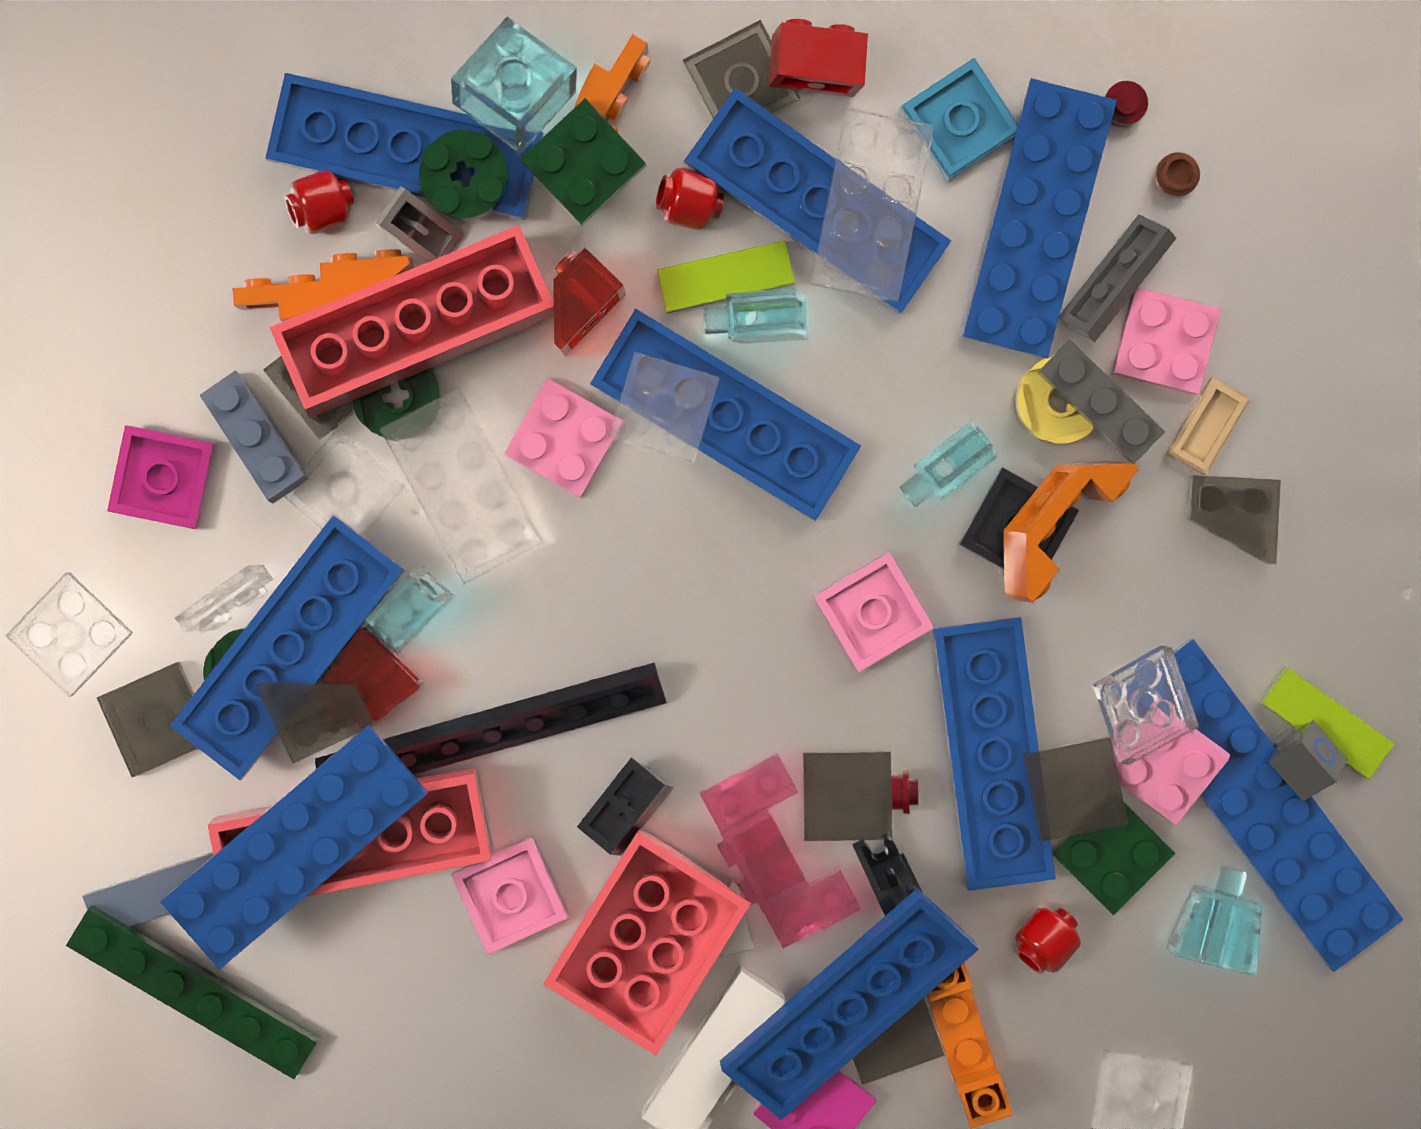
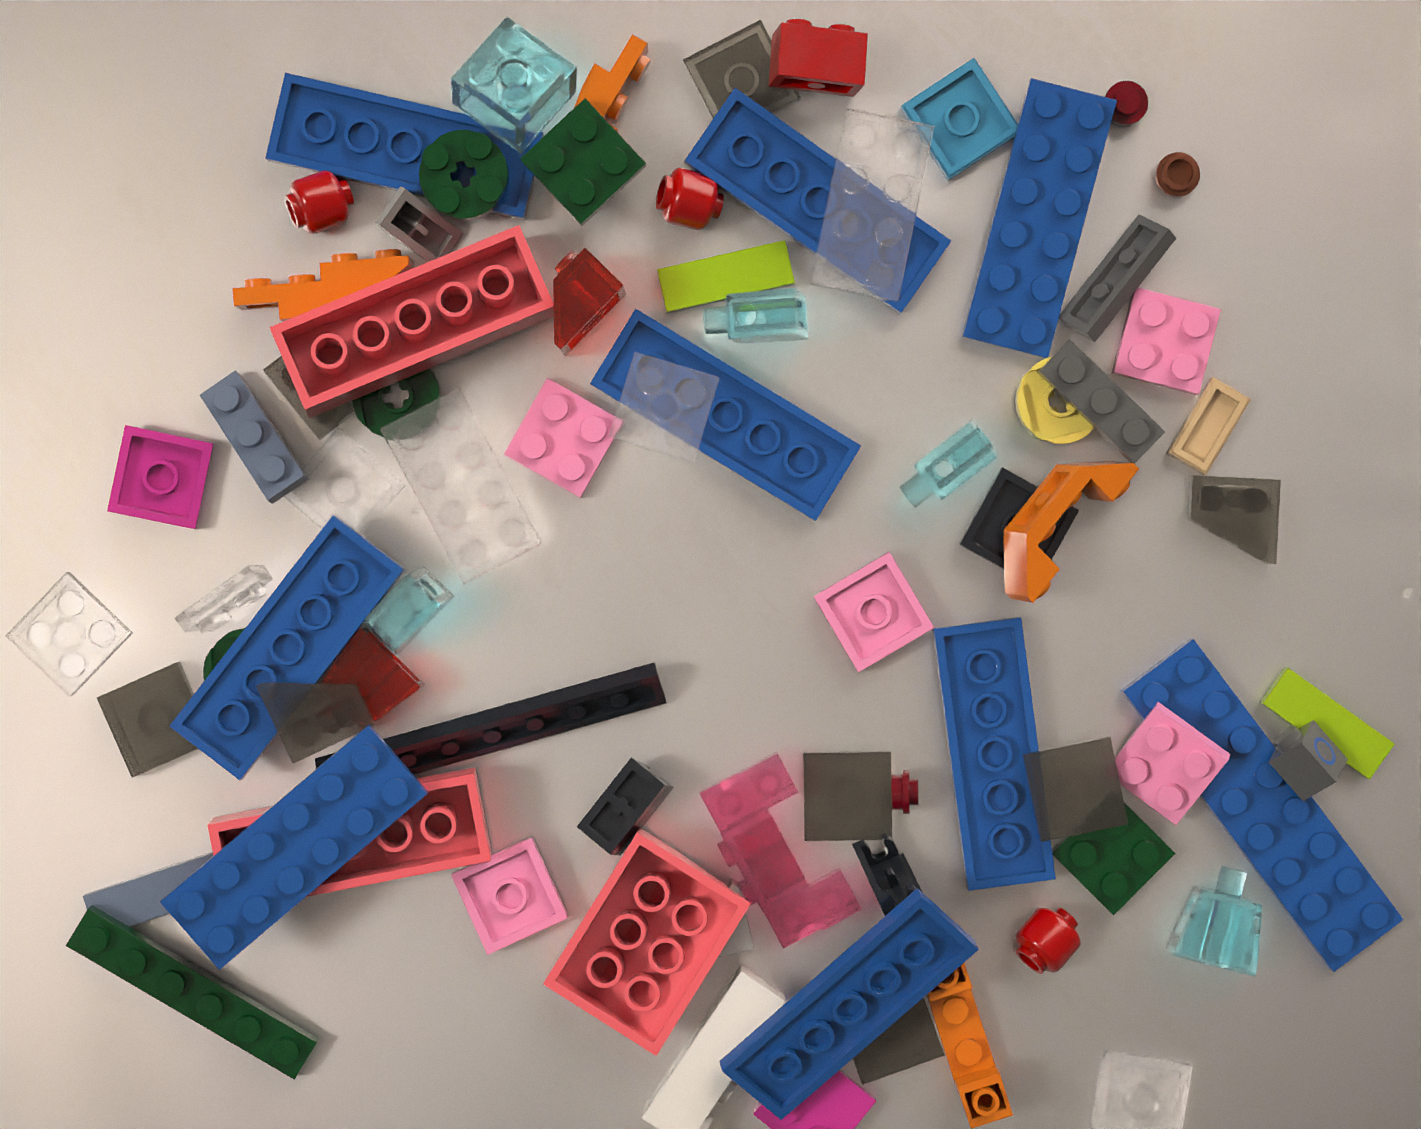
(1145, 705): clear plate -> none

